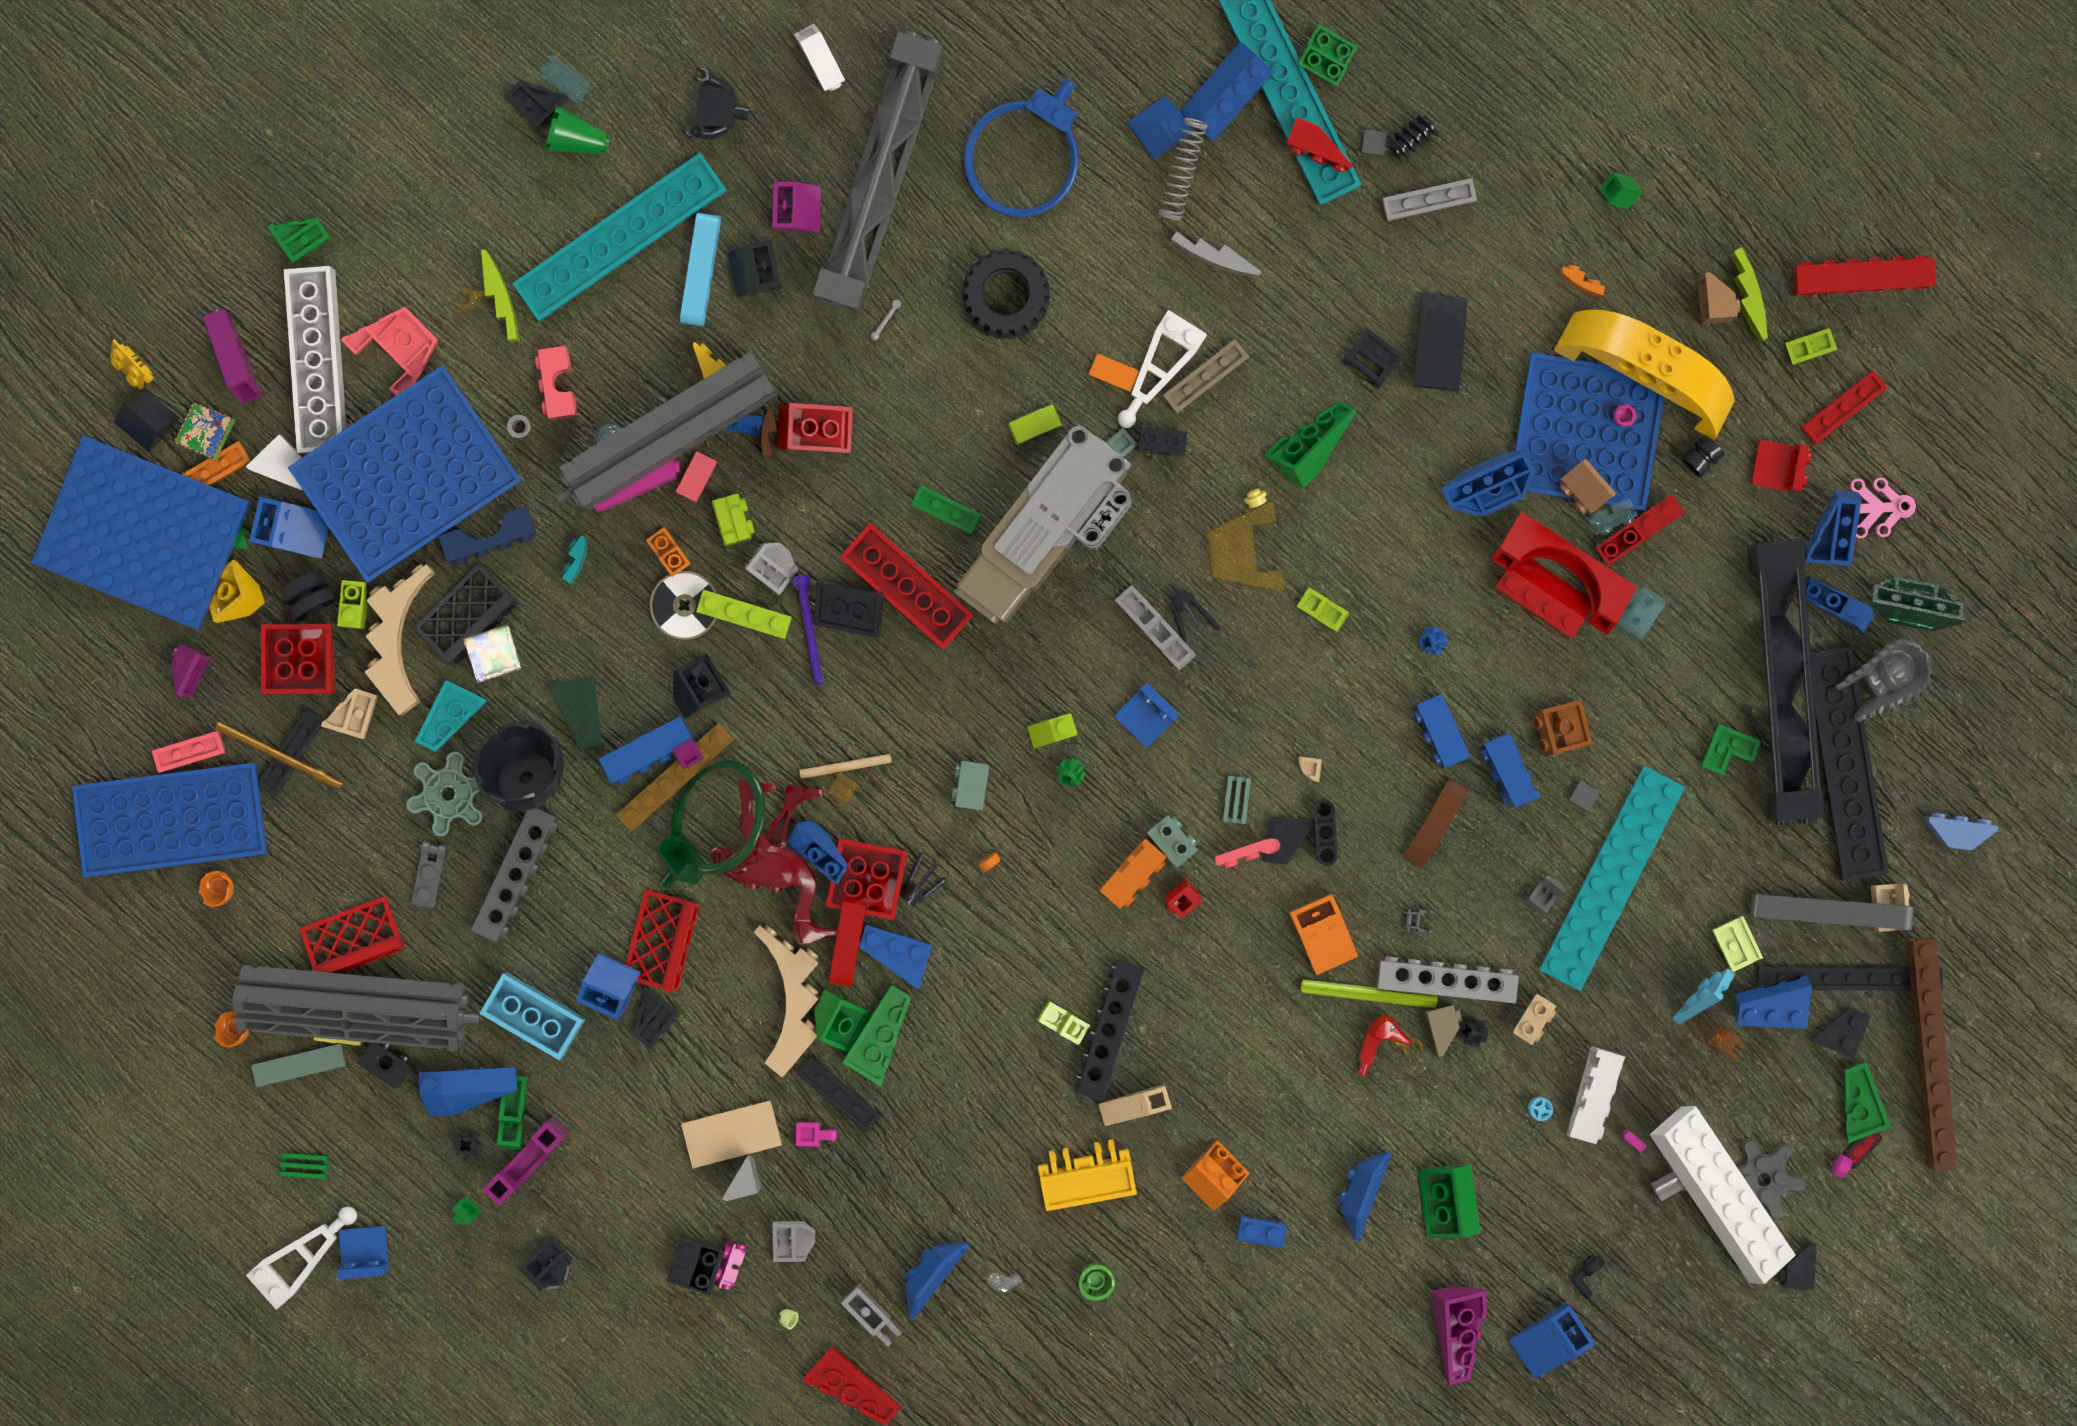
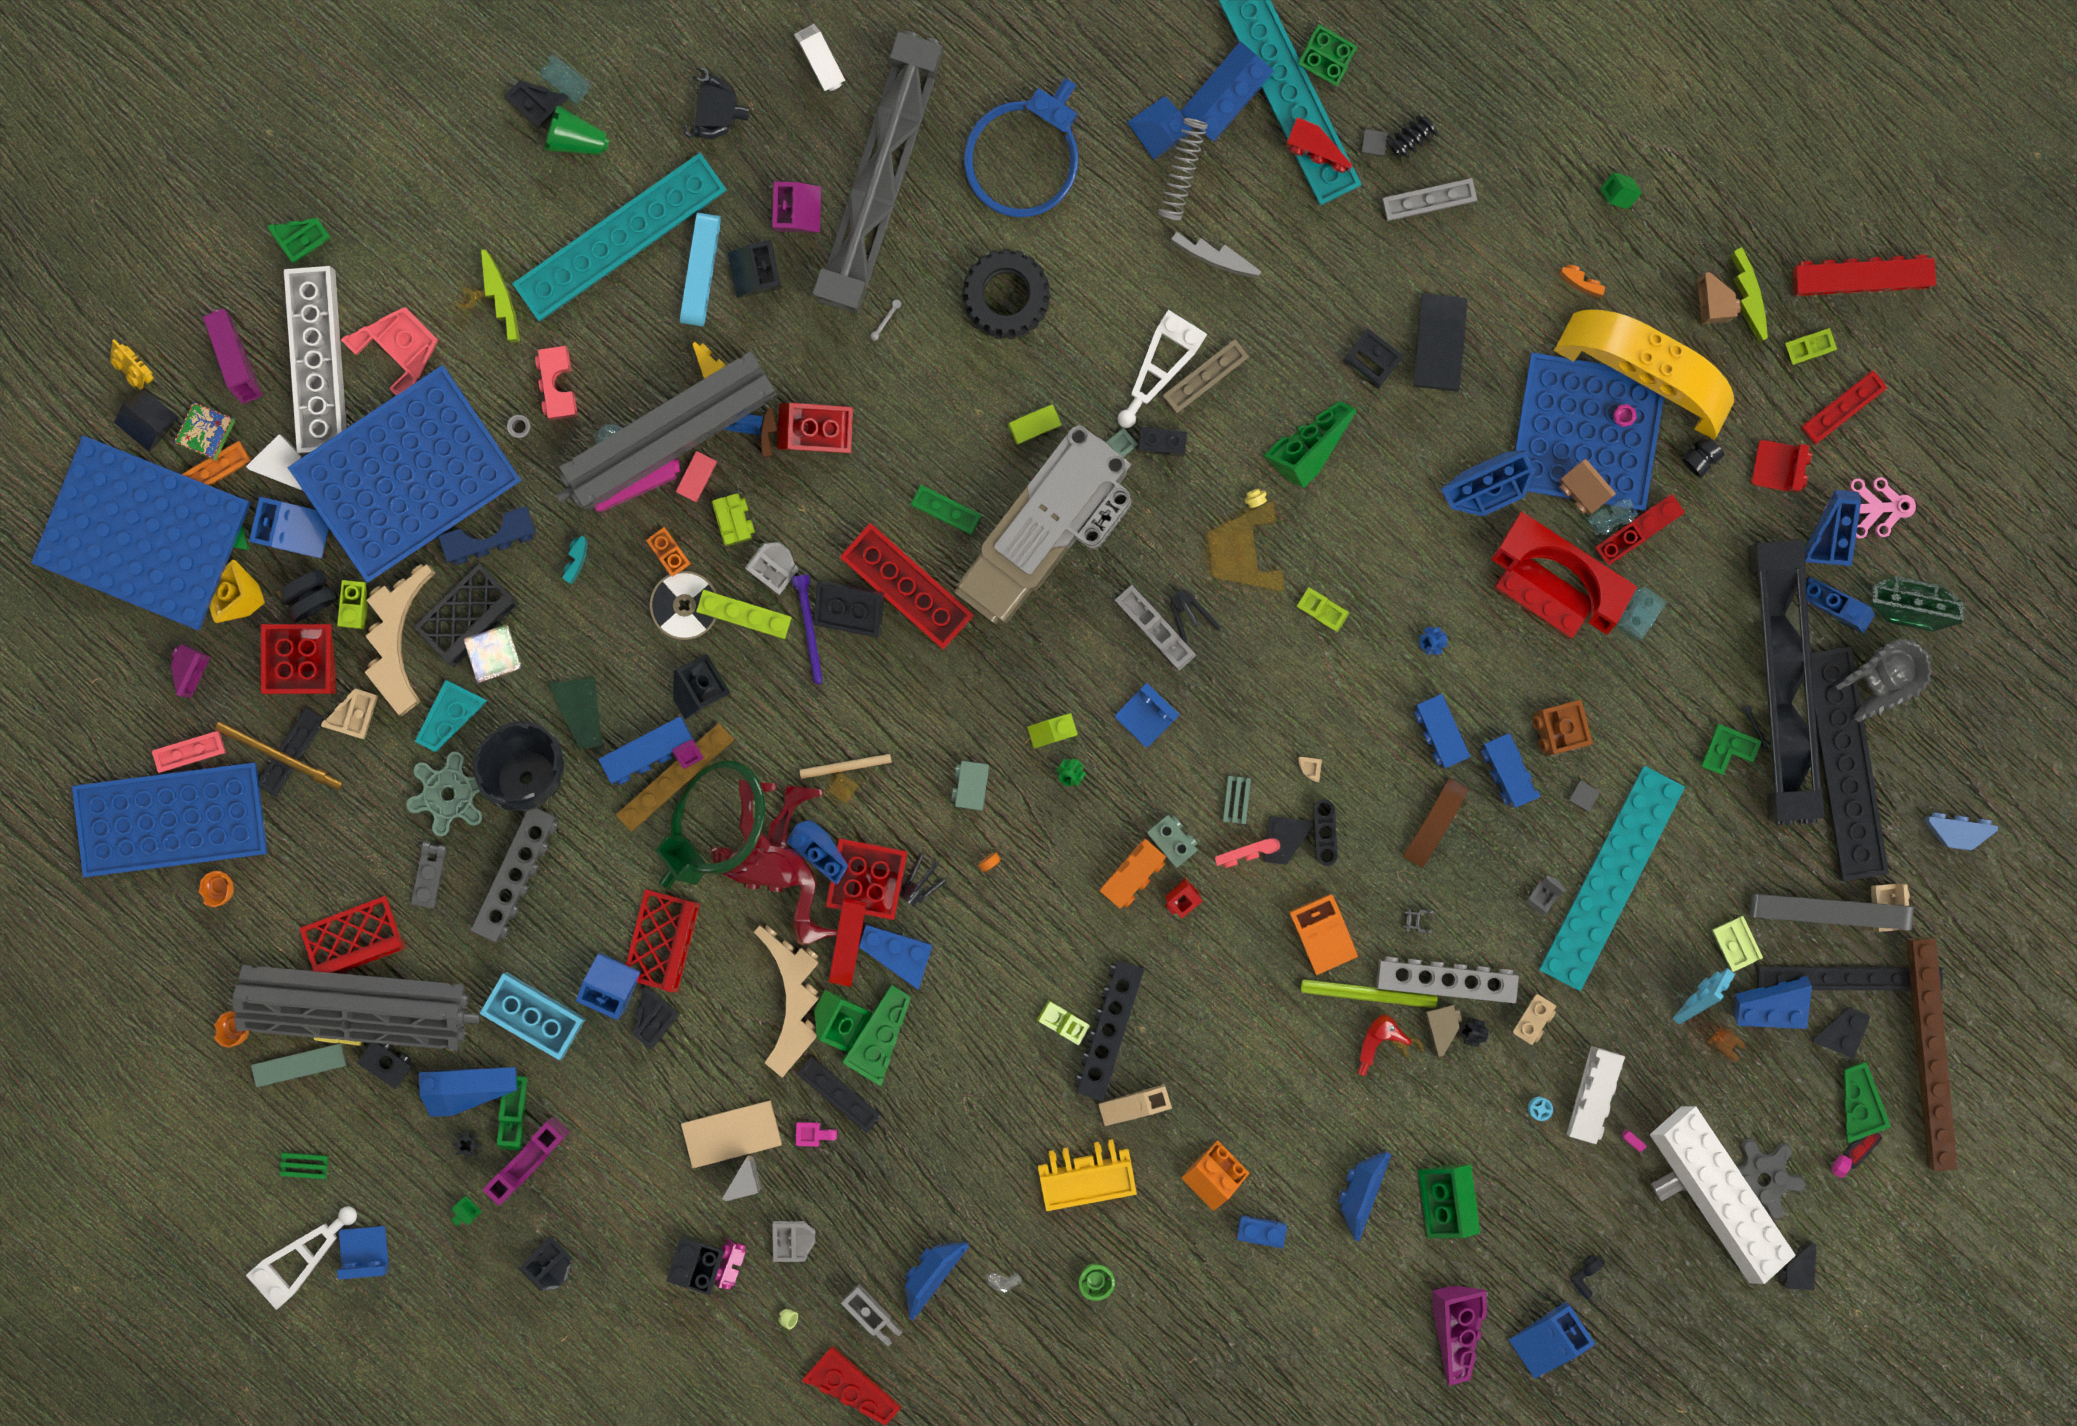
(1114, 373): orange tile -> none

